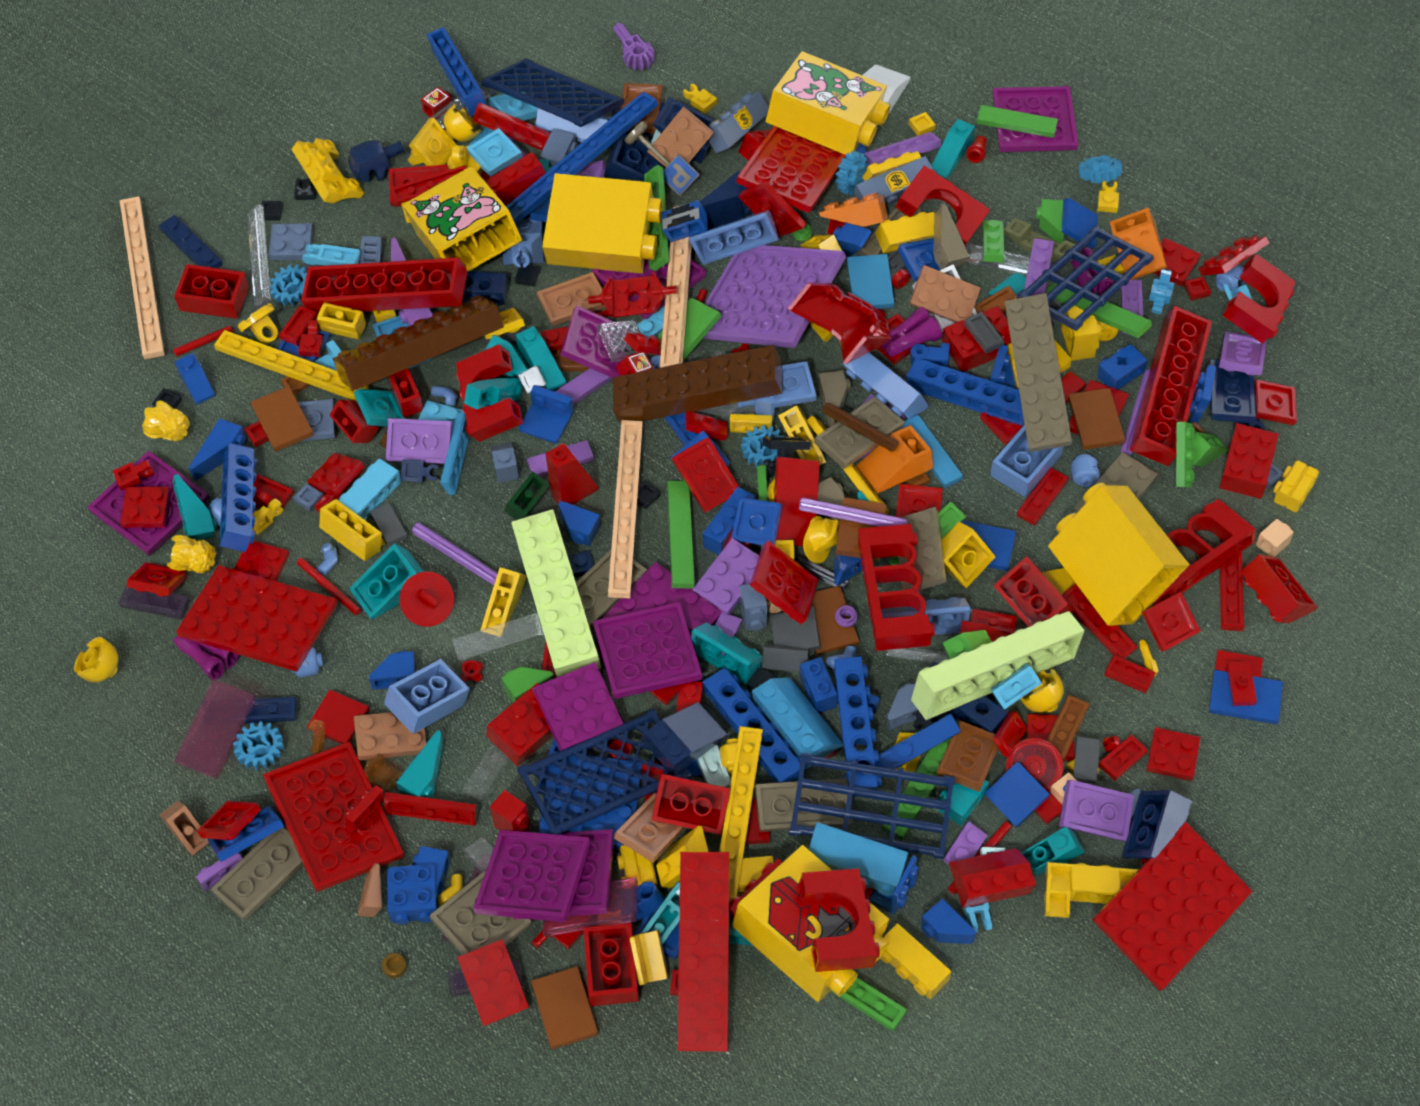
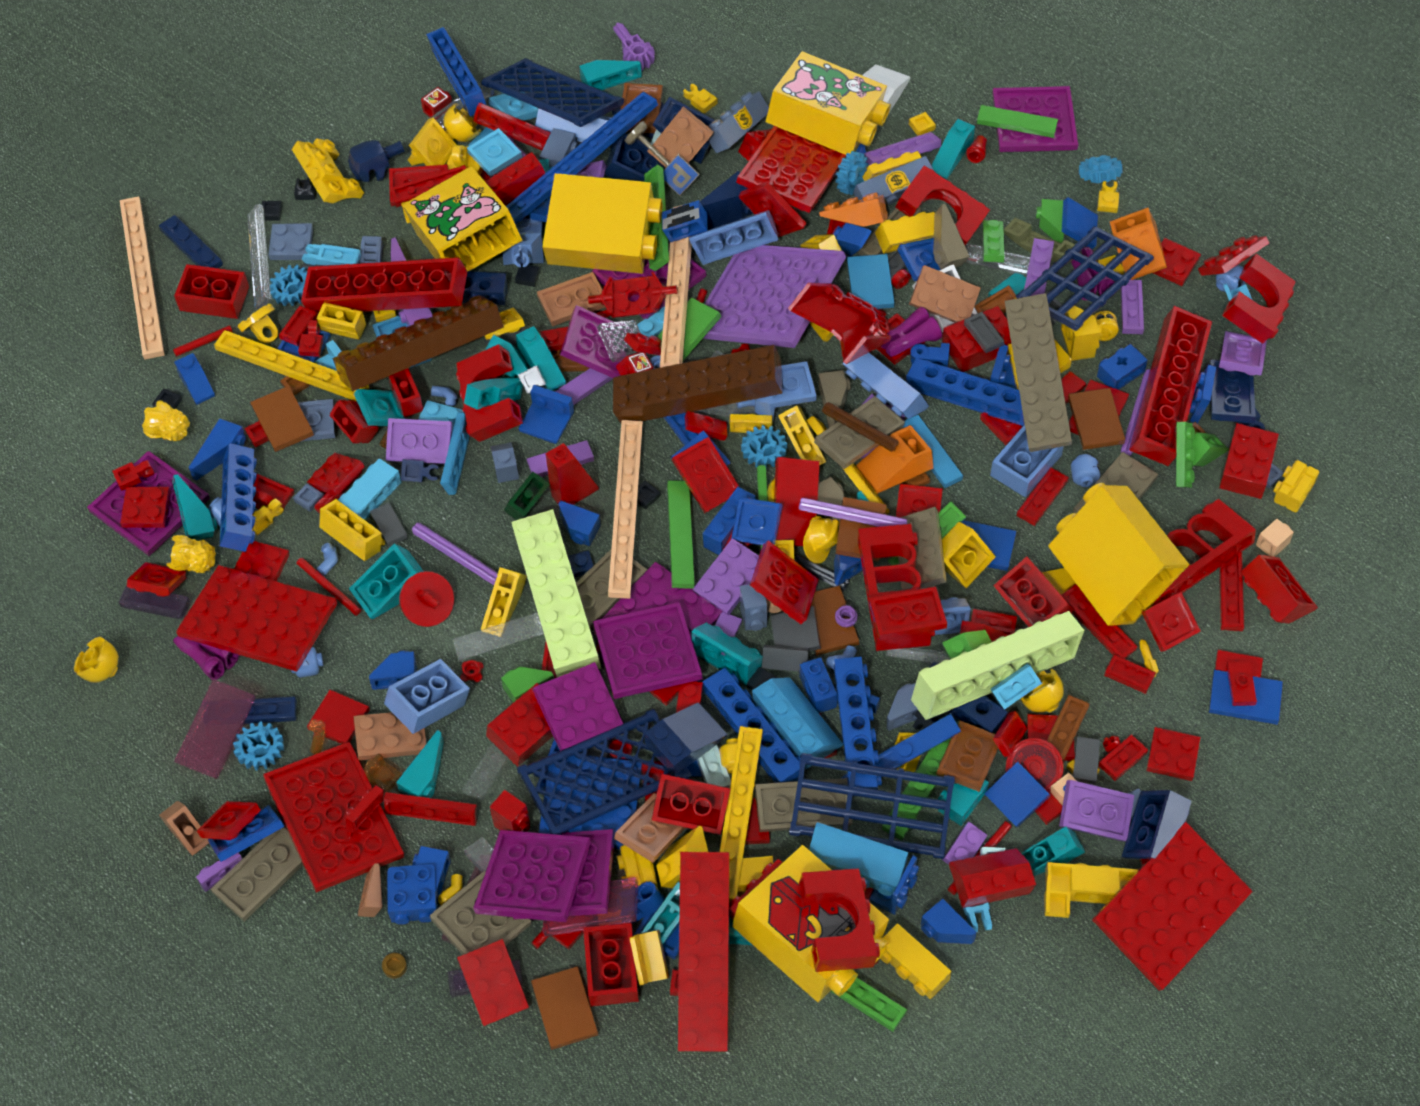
(609, 73): none -> teal slope
(785, 448): black piece -> none
(803, 234): bright green plate -> none
(907, 613): none -> red plate
(1110, 315): bright green tile -> none
(1161, 291): dark azure gear -> none
(1197, 288): red tile -> none
(1275, 402): red tile -> none

